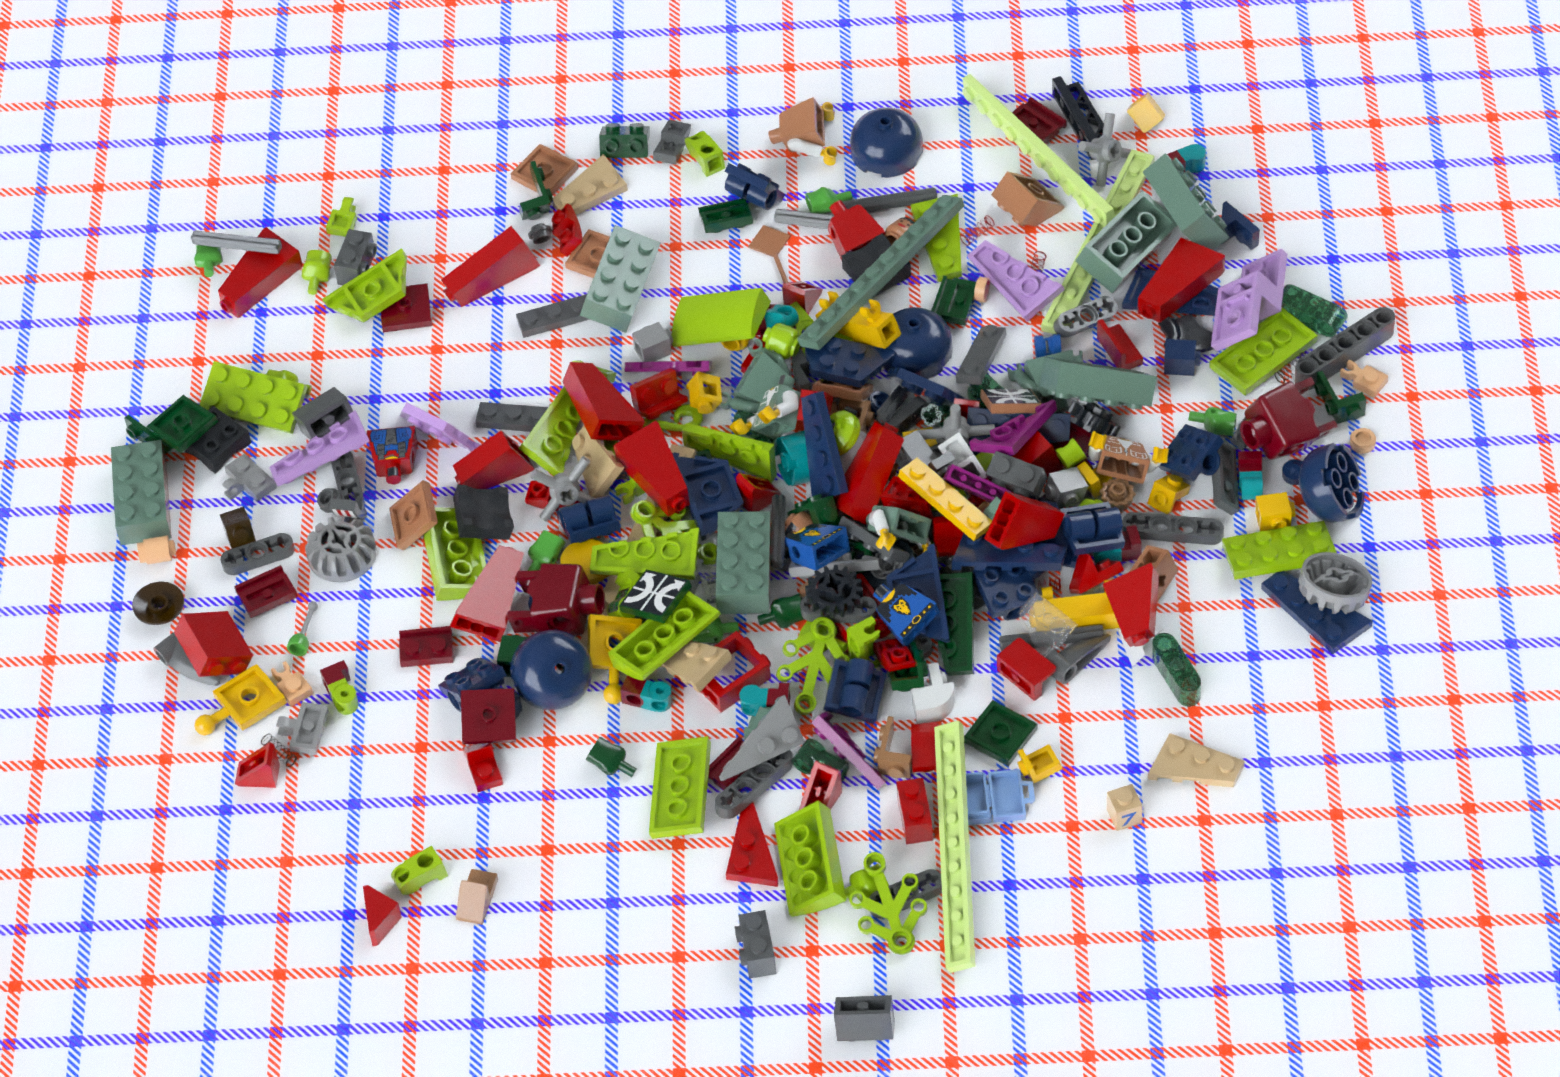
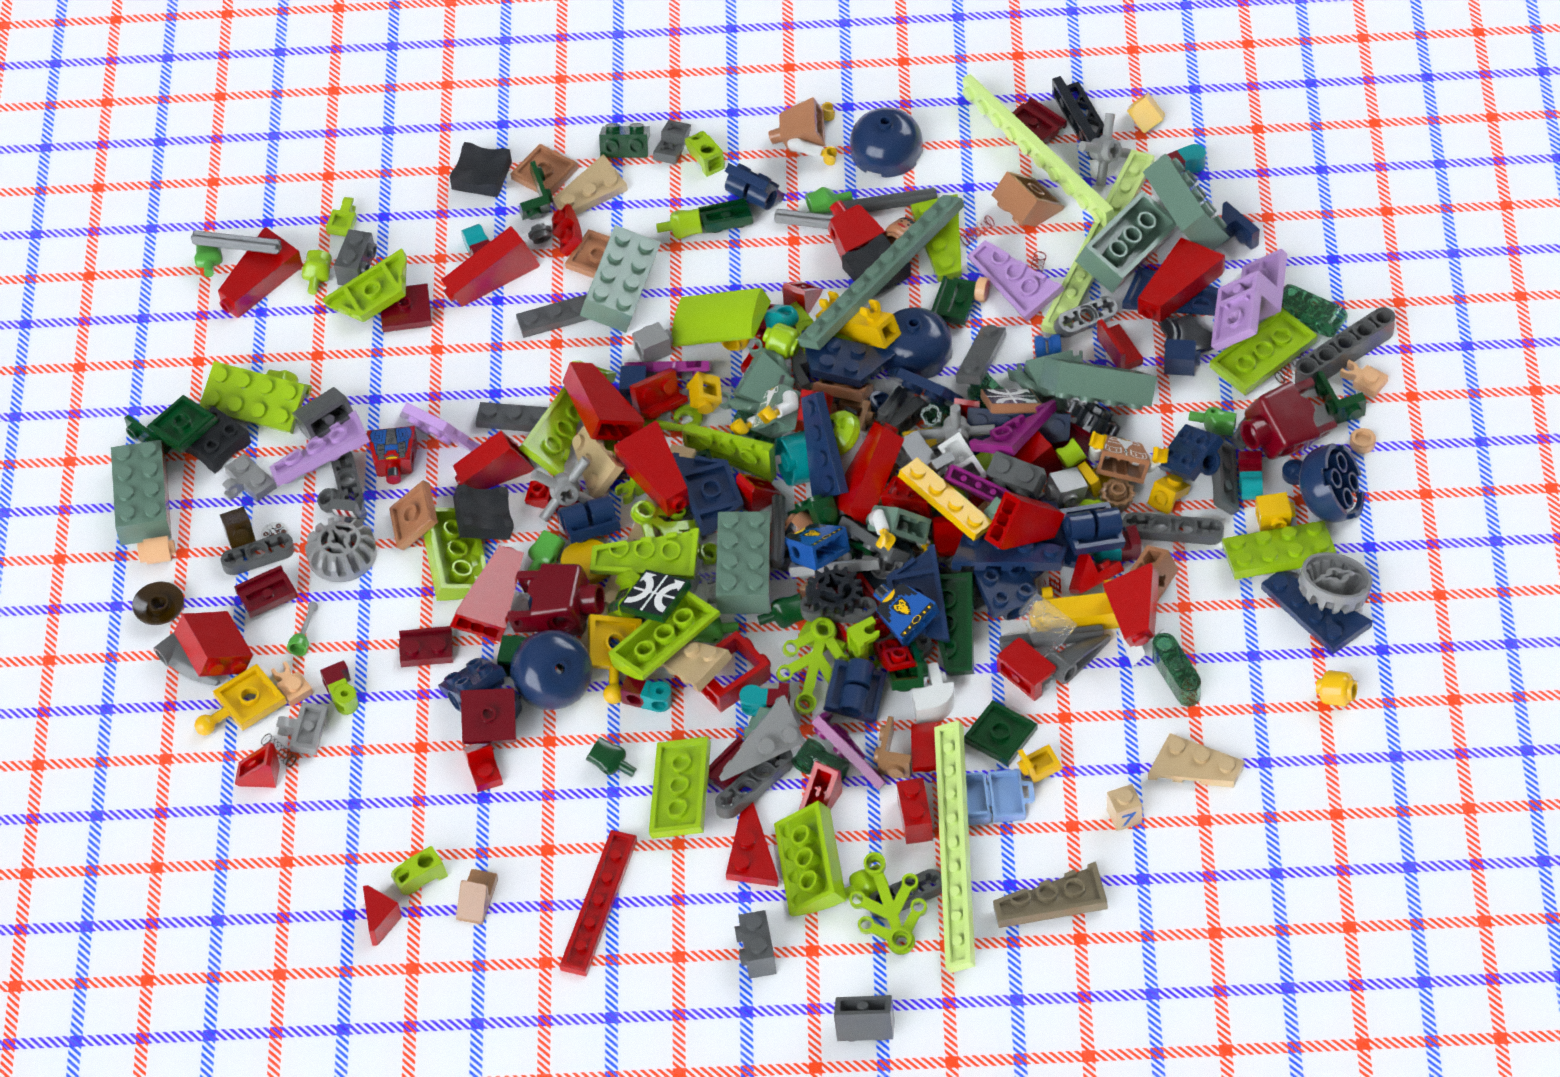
(273, 528): none -> white sticker
(474, 238): none -> teal leg
(480, 170): none -> black brick
(598, 903): none -> red tile
(628, 376): none -> dark blue brick
(682, 223): none -> lime piece
(771, 242): nougat piece -> none
(1064, 897): none -> dark tan wing
(1337, 688): none -> yellow head

